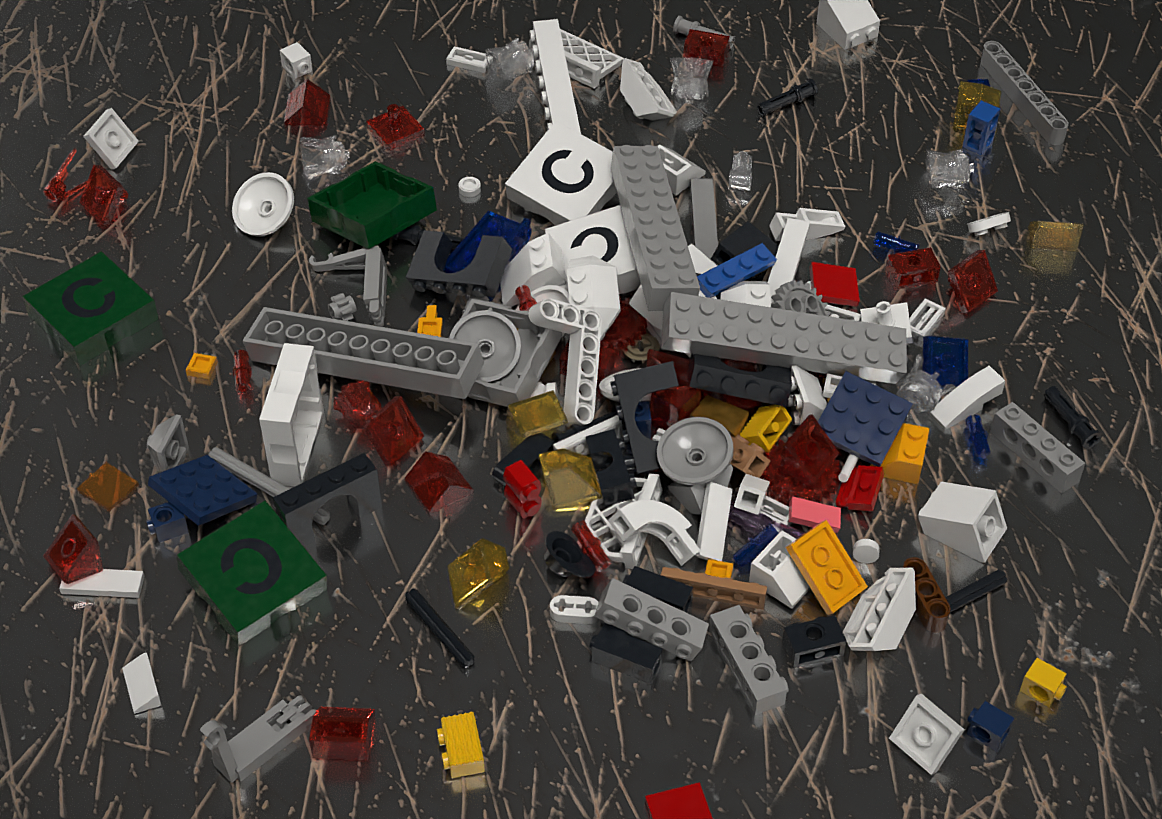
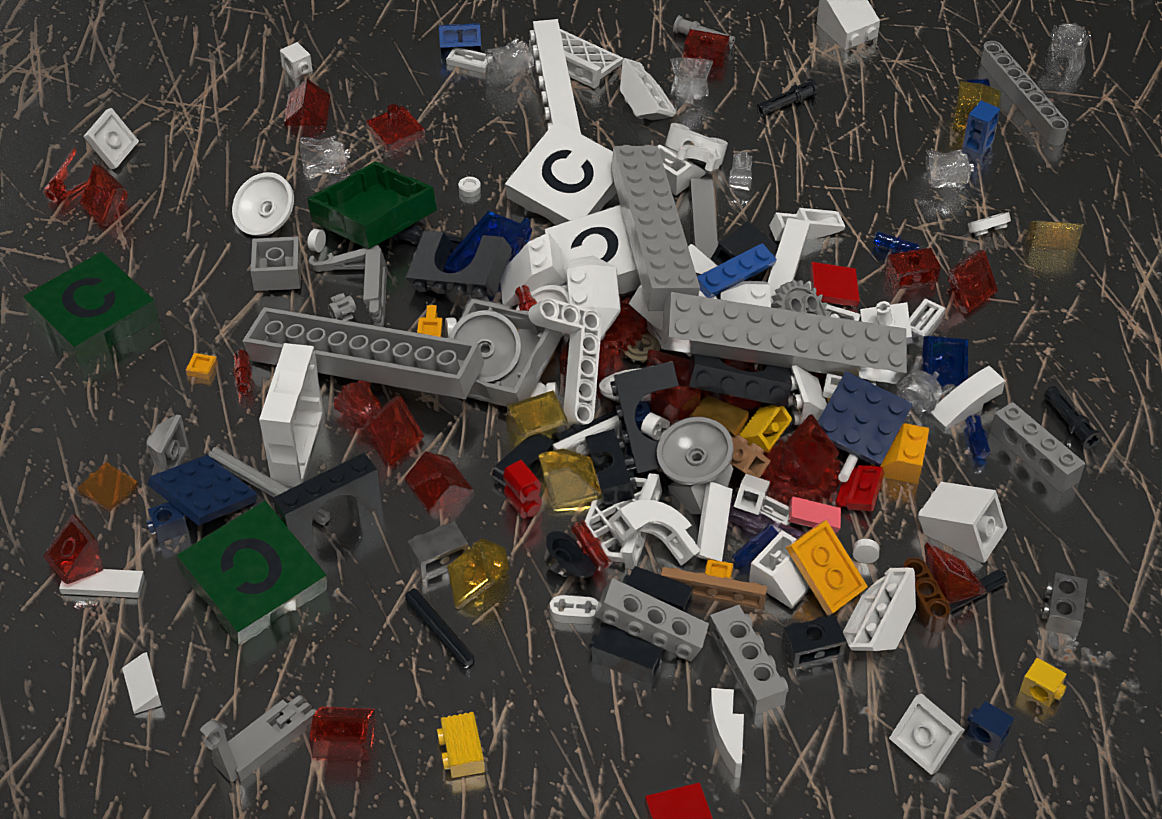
(276, 263): none -> light grey brick
(316, 240): none -> white tile
(436, 549): none -> flat silver brick
(449, 325): none -> white tile
(460, 35): none -> blue brick
(654, 426): none -> white beam
(705, 149): none -> white piece
(727, 729): none -> white slope
(952, 574): none -> clear red slope
(1065, 604): none -> flat silver brick
(1069, 42): none -> clear hat

